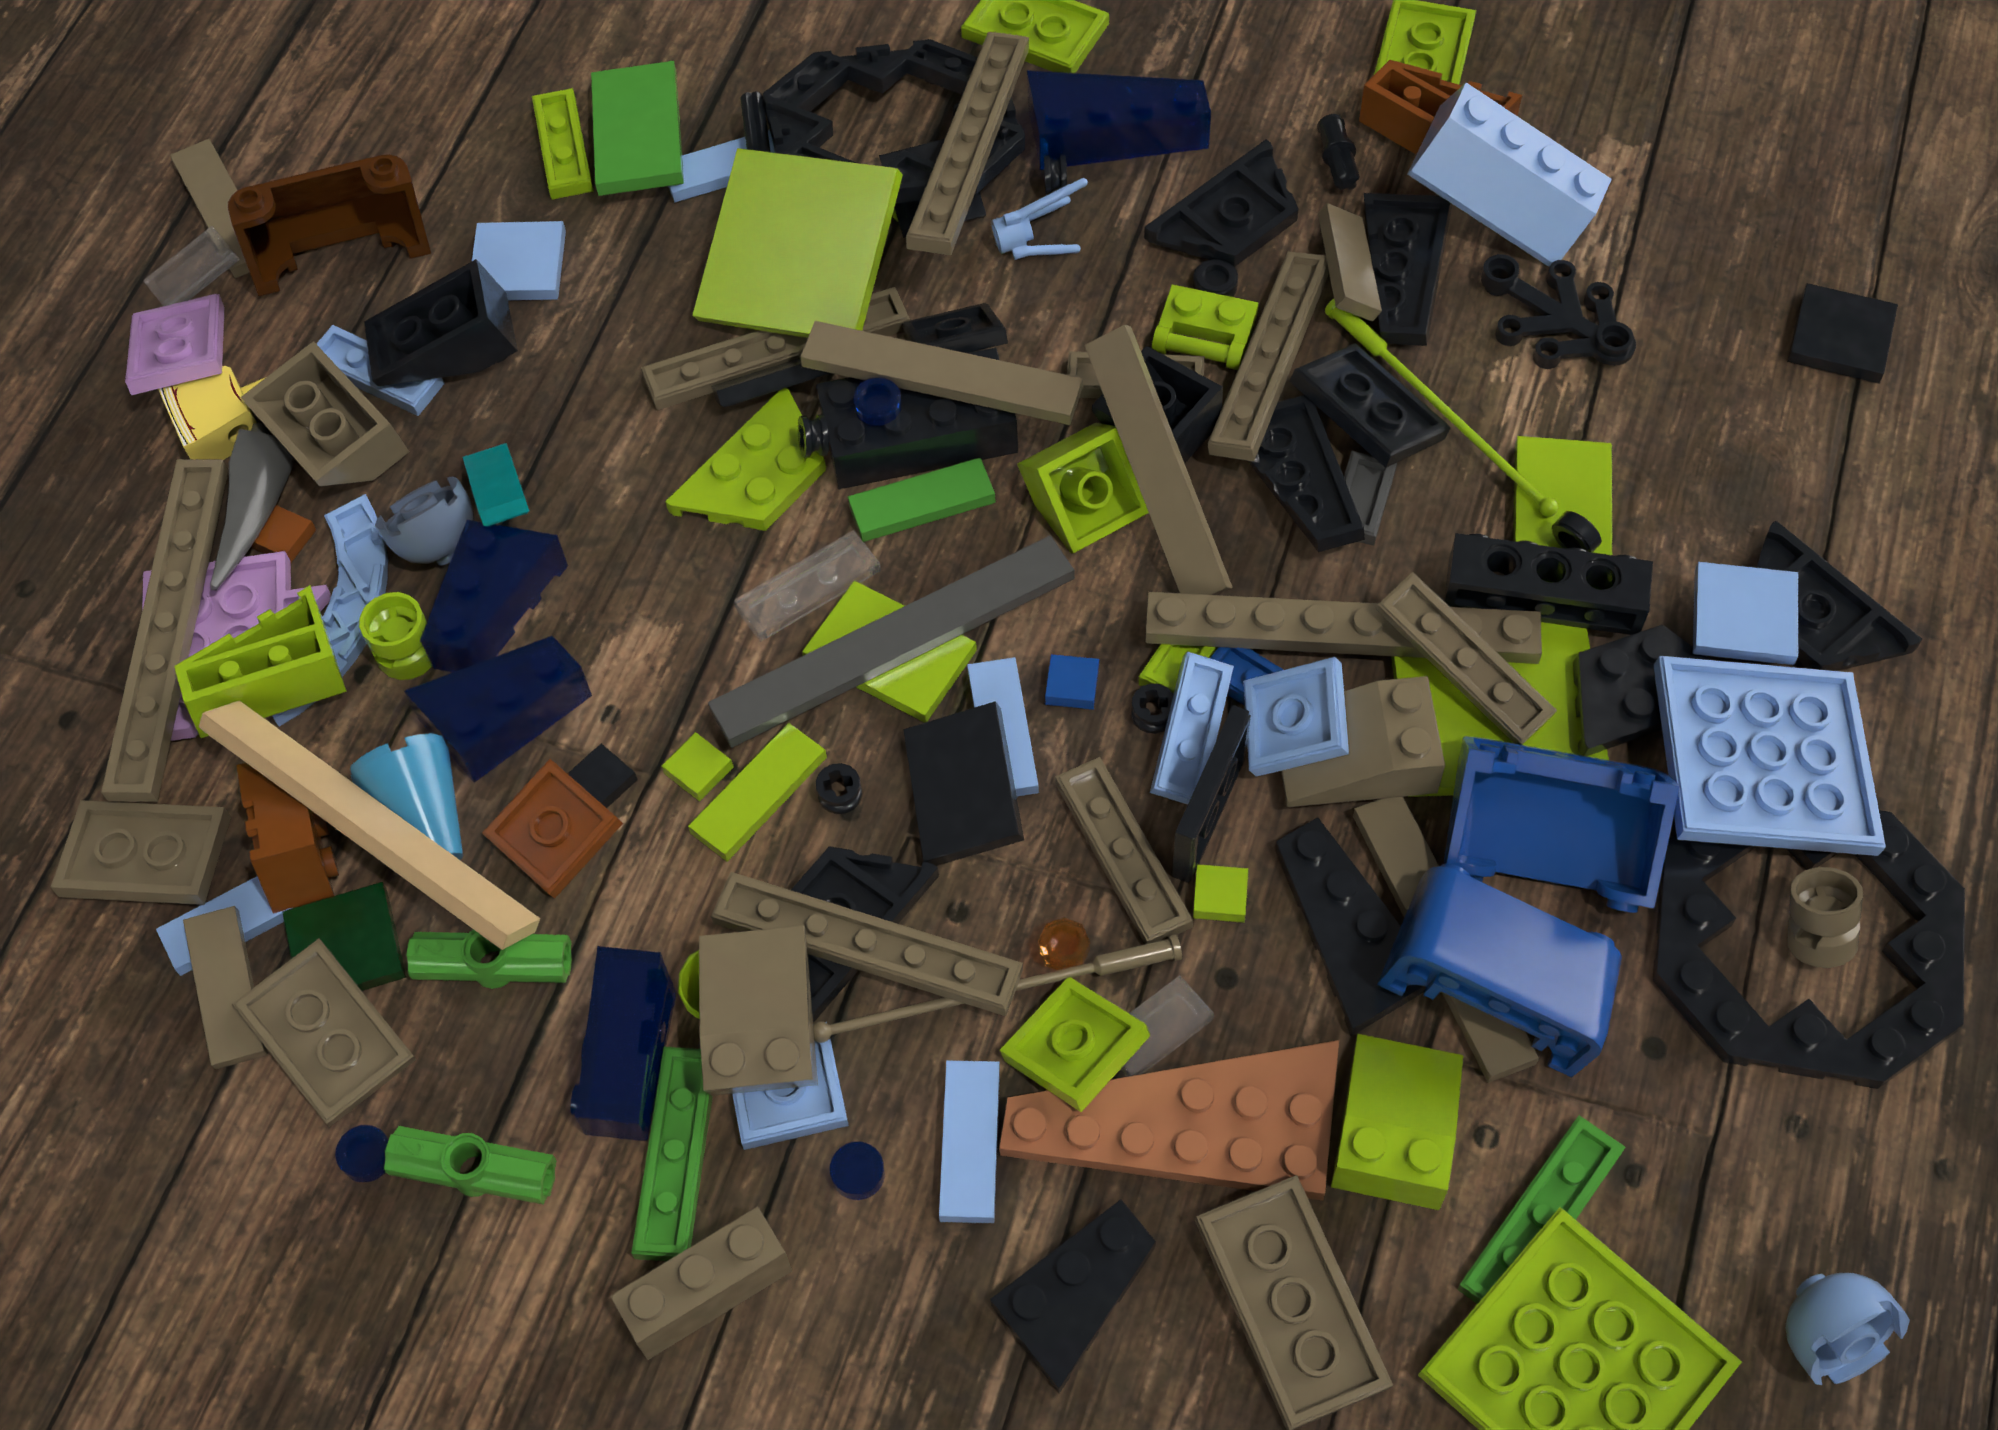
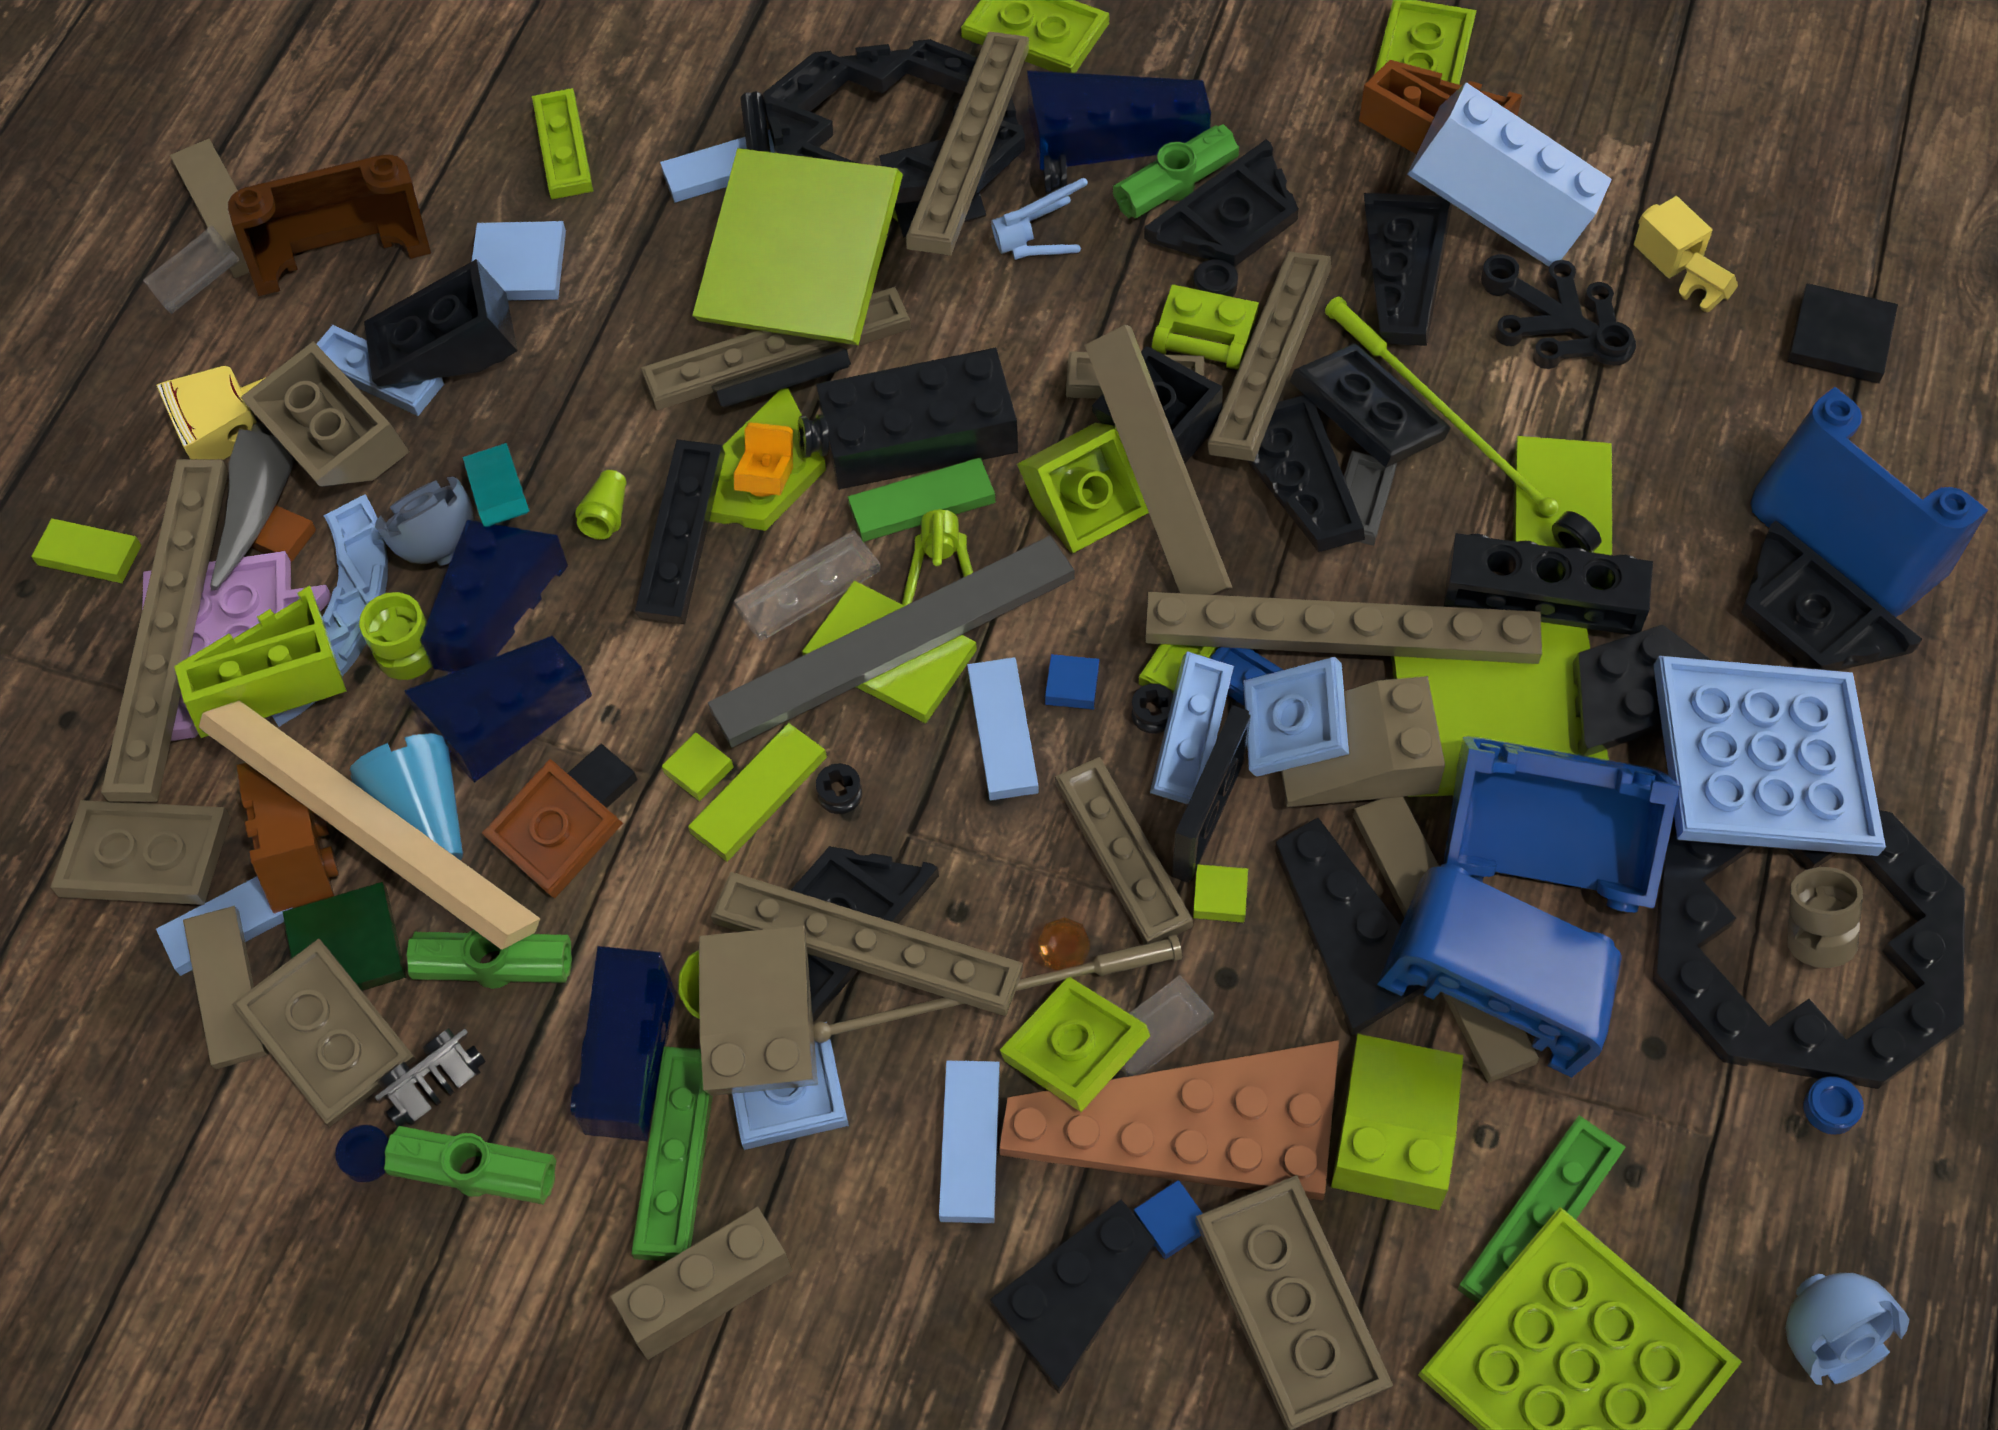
(86, 550): none -> lime tile
(175, 344): lavender tile -> none
(442, 1050): none -> hinge
(602, 507): none -> lime cone
(636, 128): bright green tile -> none
(680, 532): none -> black plate
(765, 460): none -> light orange bracket
(857, 1170): clear blue tile -> none
(877, 401): clear blue tile -> none
(939, 541): none -> lime plant
(943, 372): dark tan tile -> none
(958, 330): black tile -> none
(963, 784): black tile -> none
(1170, 1219): none -> blue tile
(1175, 171): none -> bright green piece
(1338, 151): black axle -> none
(1349, 262): dark tan tile -> none
(1466, 659): dark tan tile -> none
(1671, 236): none -> light yellow brick
(1710, 277): none -> light yellow tile
(1745, 613): light blue tile -> none
(1833, 1105): none -> blue tile
(1860, 512): none -> blue windscreen

